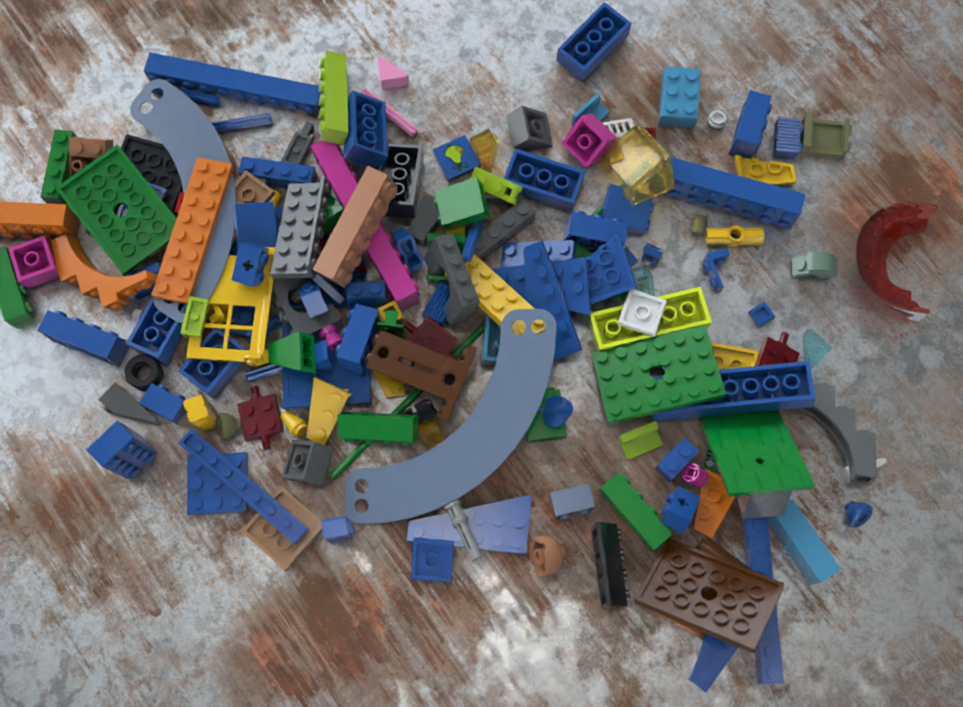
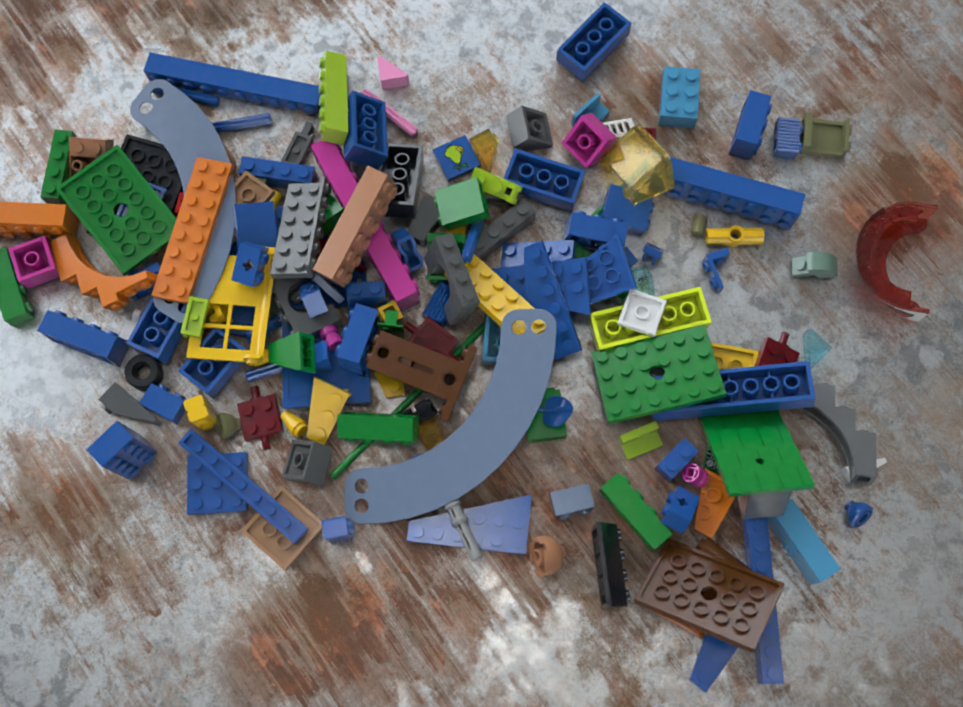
(432, 559): blue tile -> none
(717, 119): white plate -> none
(761, 314): blue tile -> none
(768, 172): yellow wing -> none

